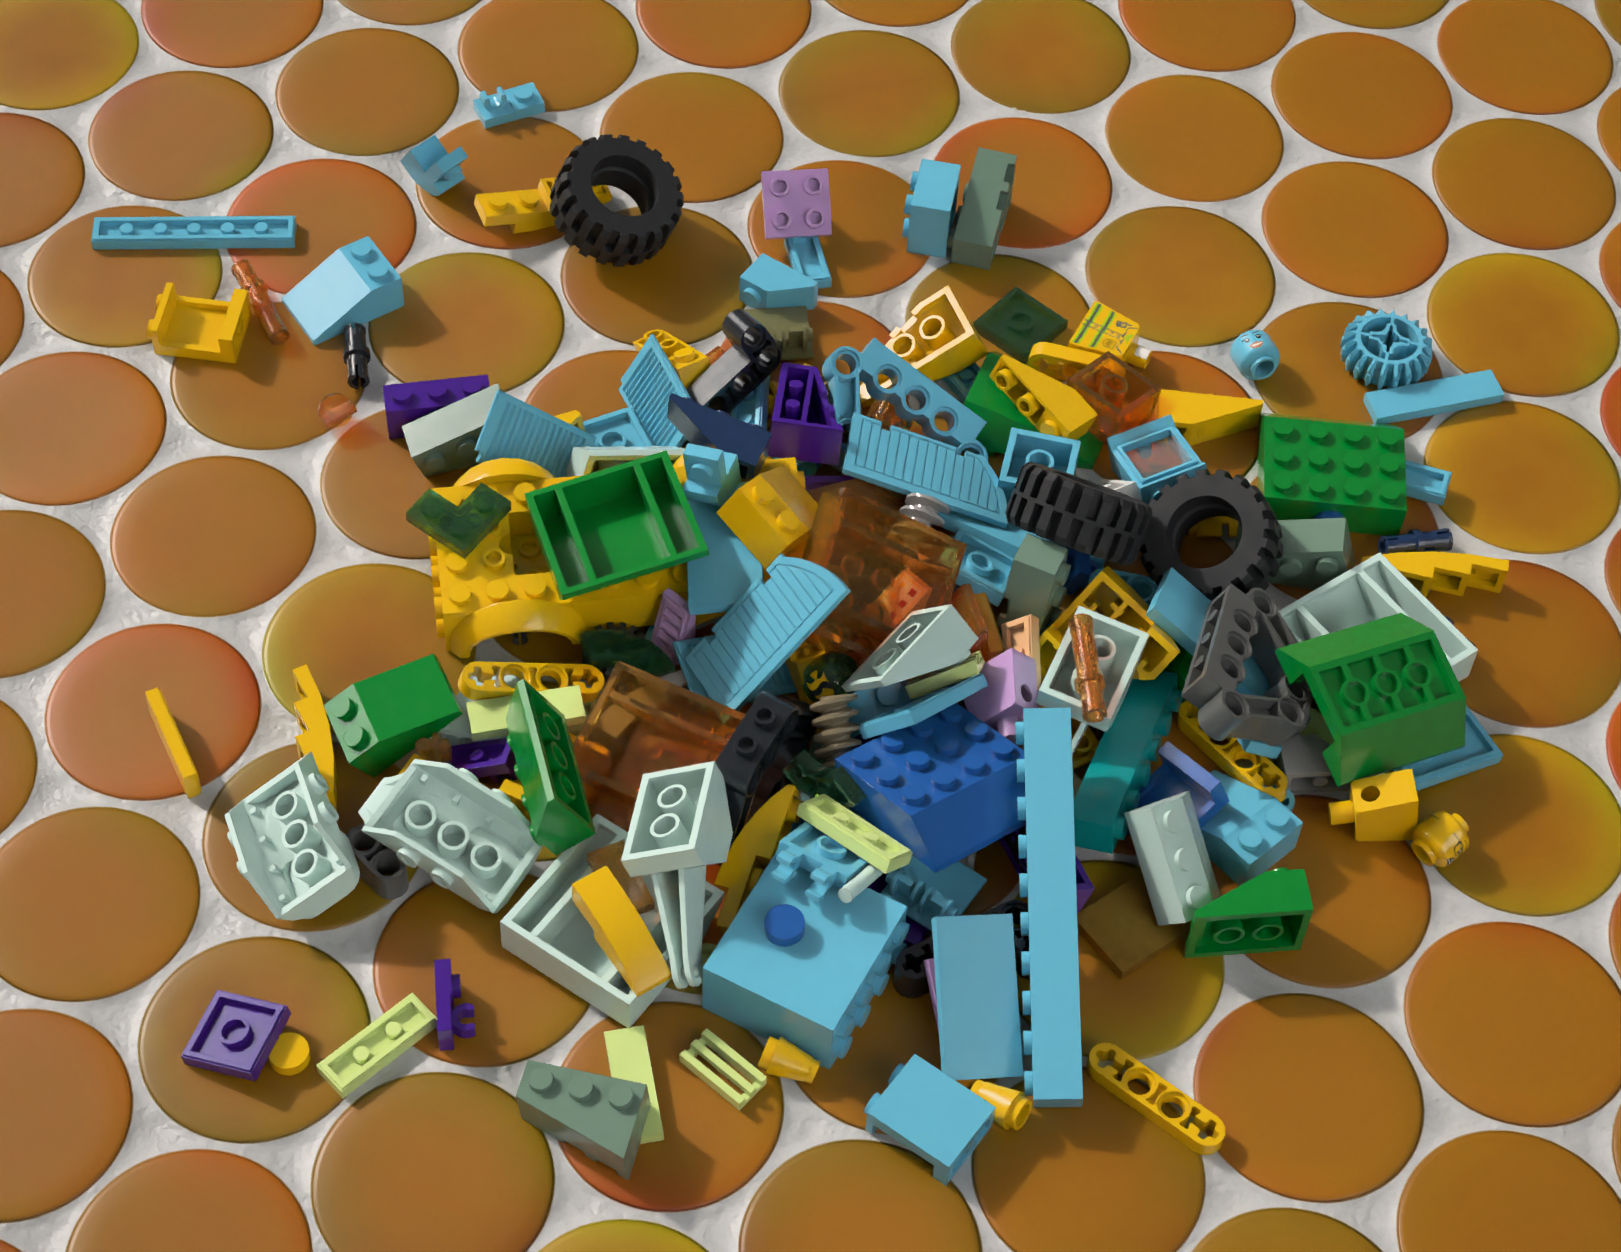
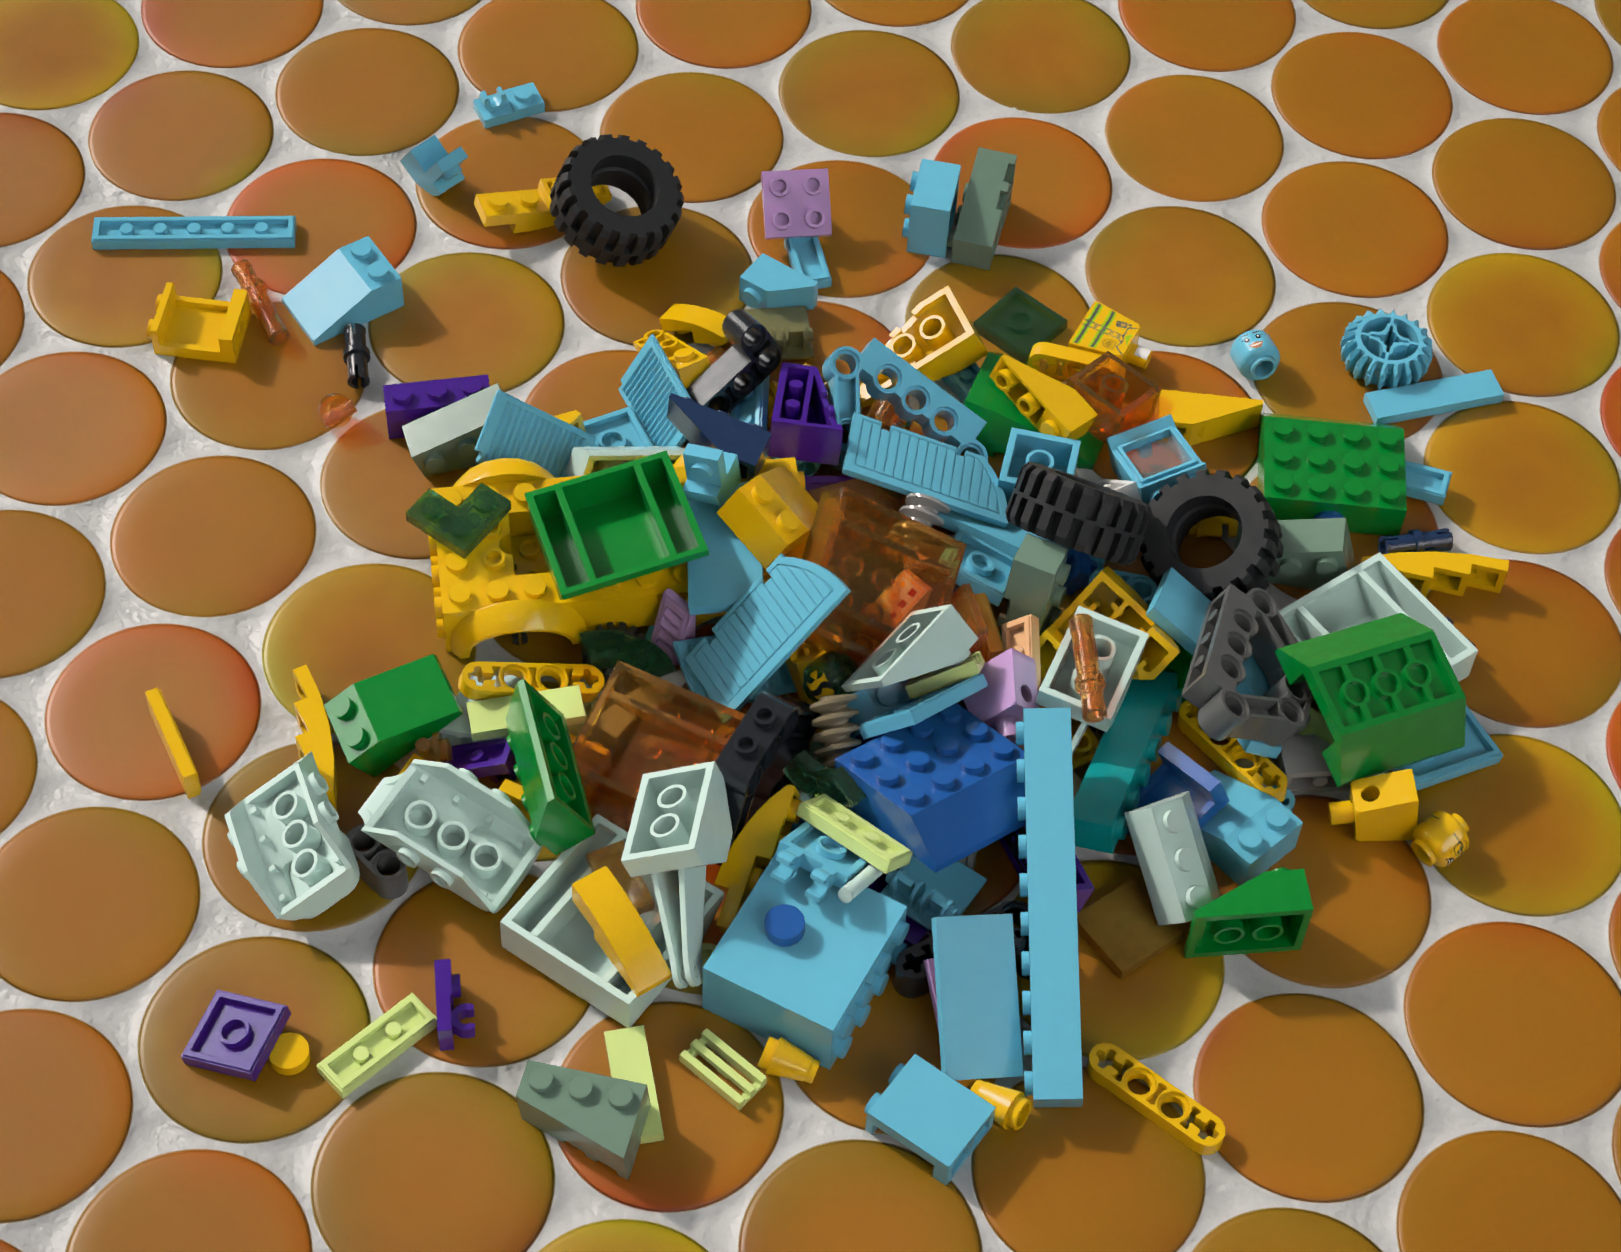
(701, 321): none -> yellow slope

